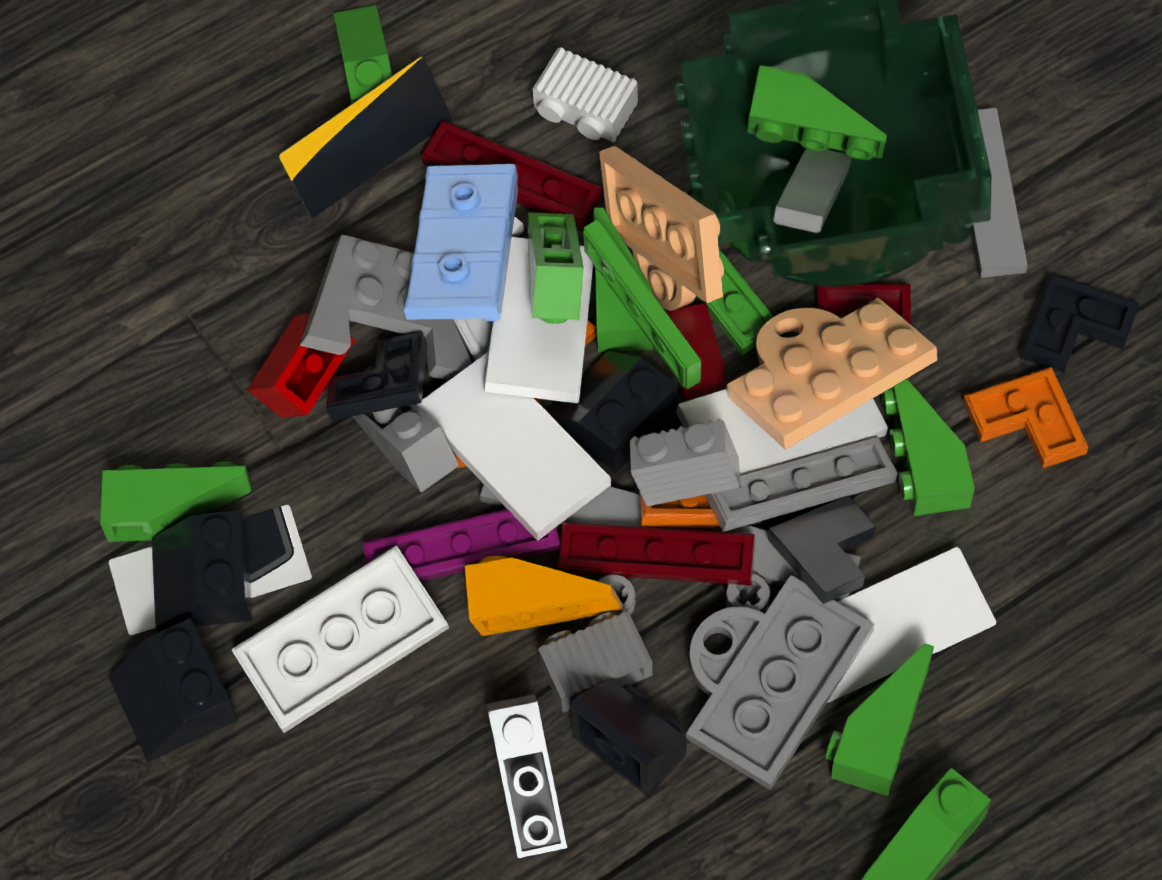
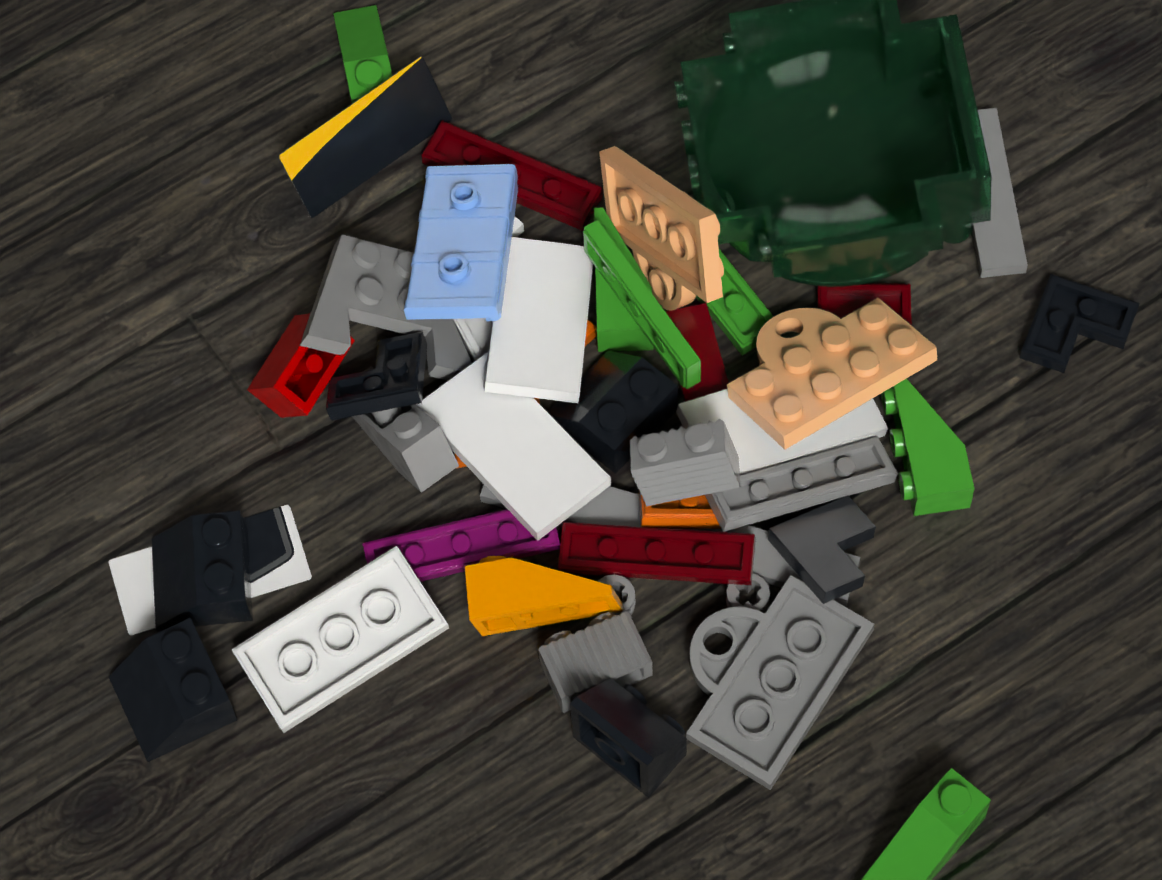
(149, 501): bright green slope -> none
(526, 775): slope -> none
(554, 267): bright green slope -> none
(585, 95): white brick -> none
(802, 111): bright green slope -> none
(812, 190): light grey tile -> none
(878, 728): bright green slope -> none
(924, 604): white sticker -> none
(1031, 404): orange tile -> none

